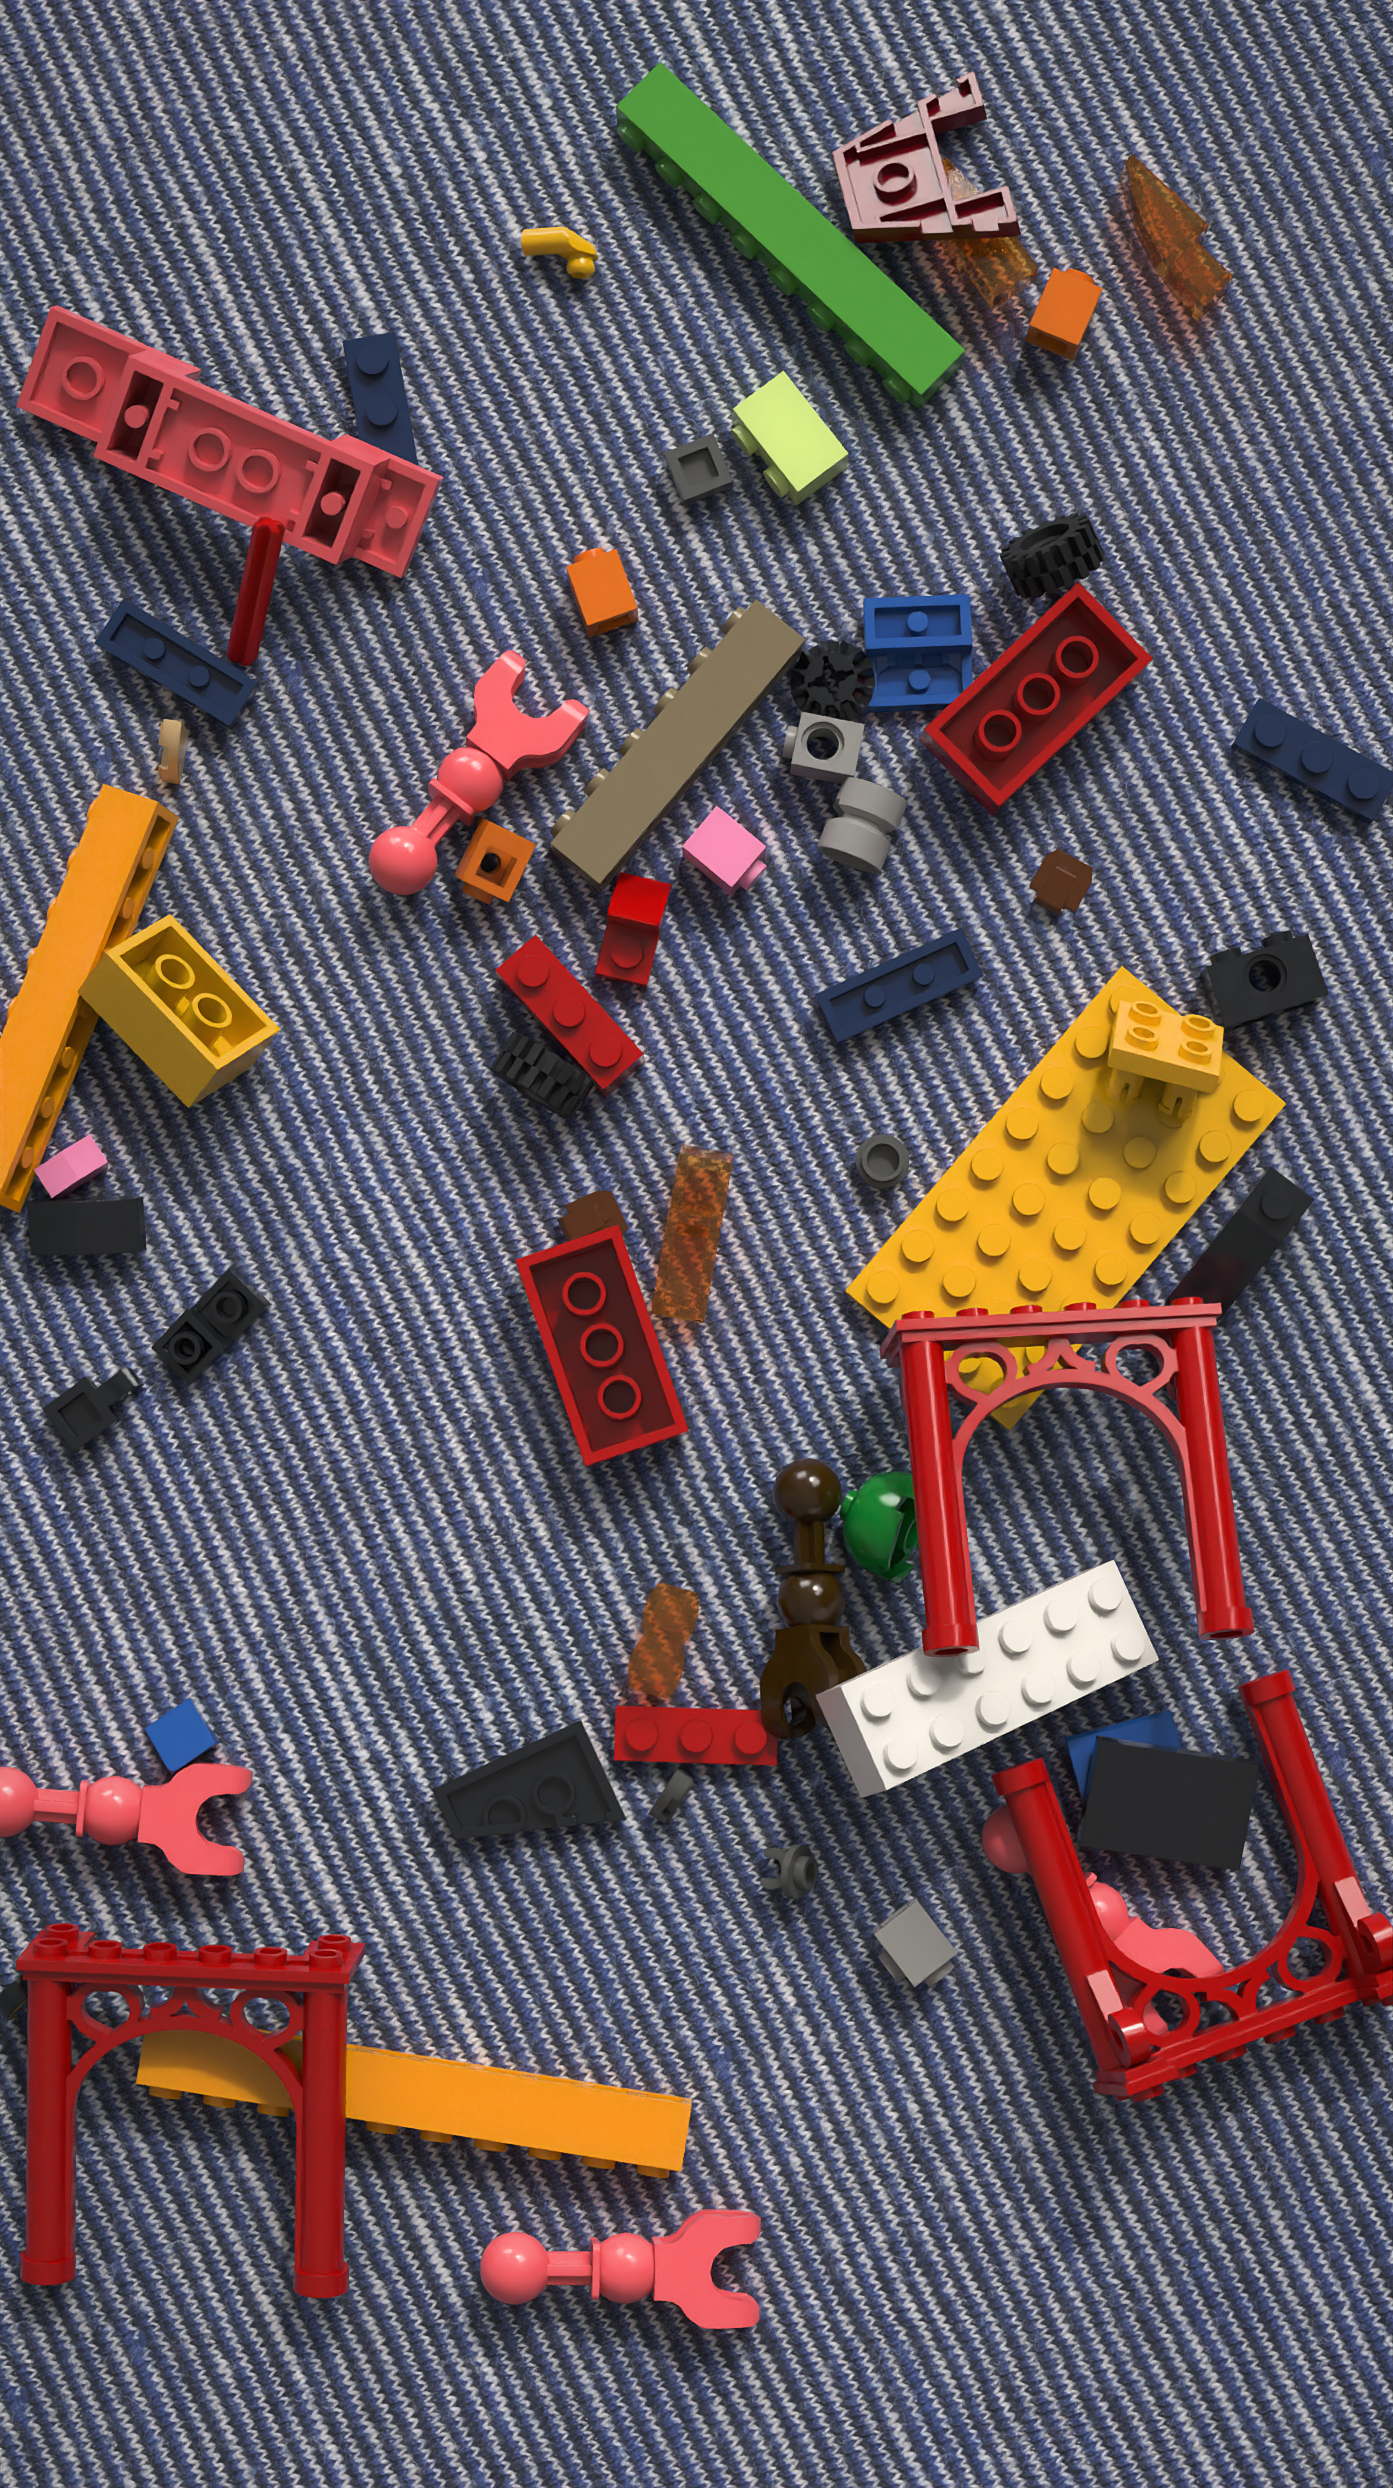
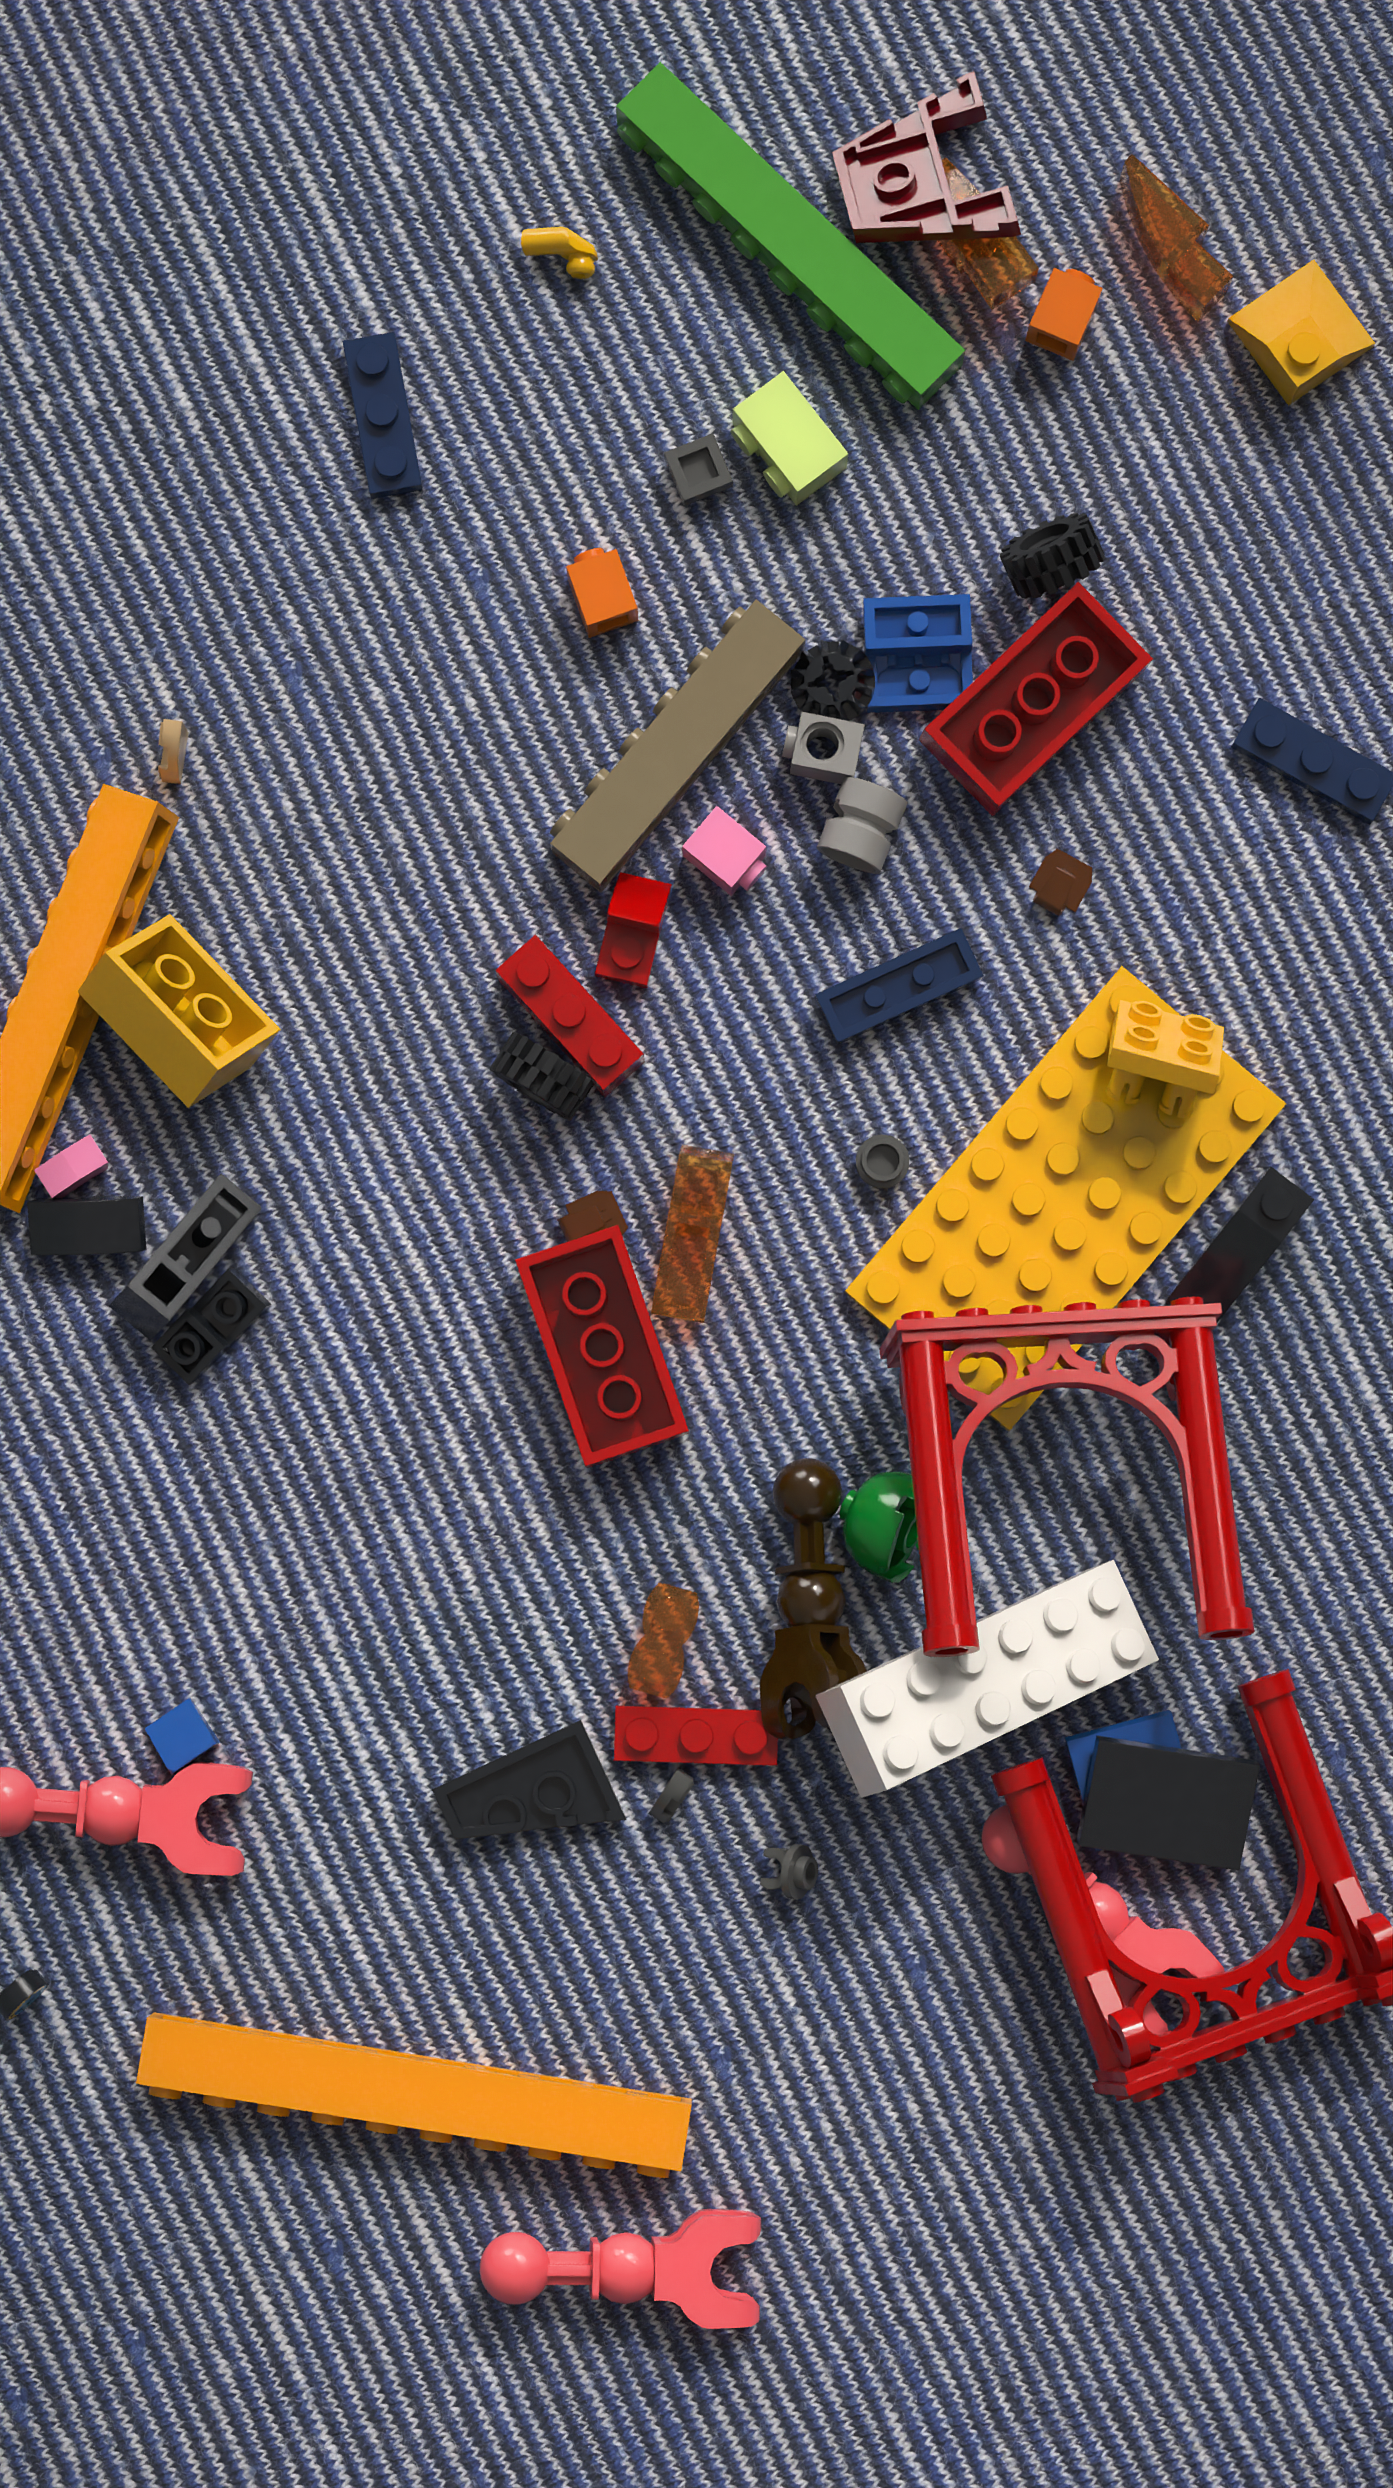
(67, 1956): red arch -> none
(87, 1410): black plate -> none
(177, 664): dark blue plate -> none
(185, 1257): none -> black slope
(225, 454): coral bracket -> none
(255, 591): red axle -> none
(474, 775): coral piece -> none
(512, 855): orange brick -> none
(914, 1946): light grey brick -> none
(1239, 1004): black brick -> none
(1301, 332): none -> yellow slope

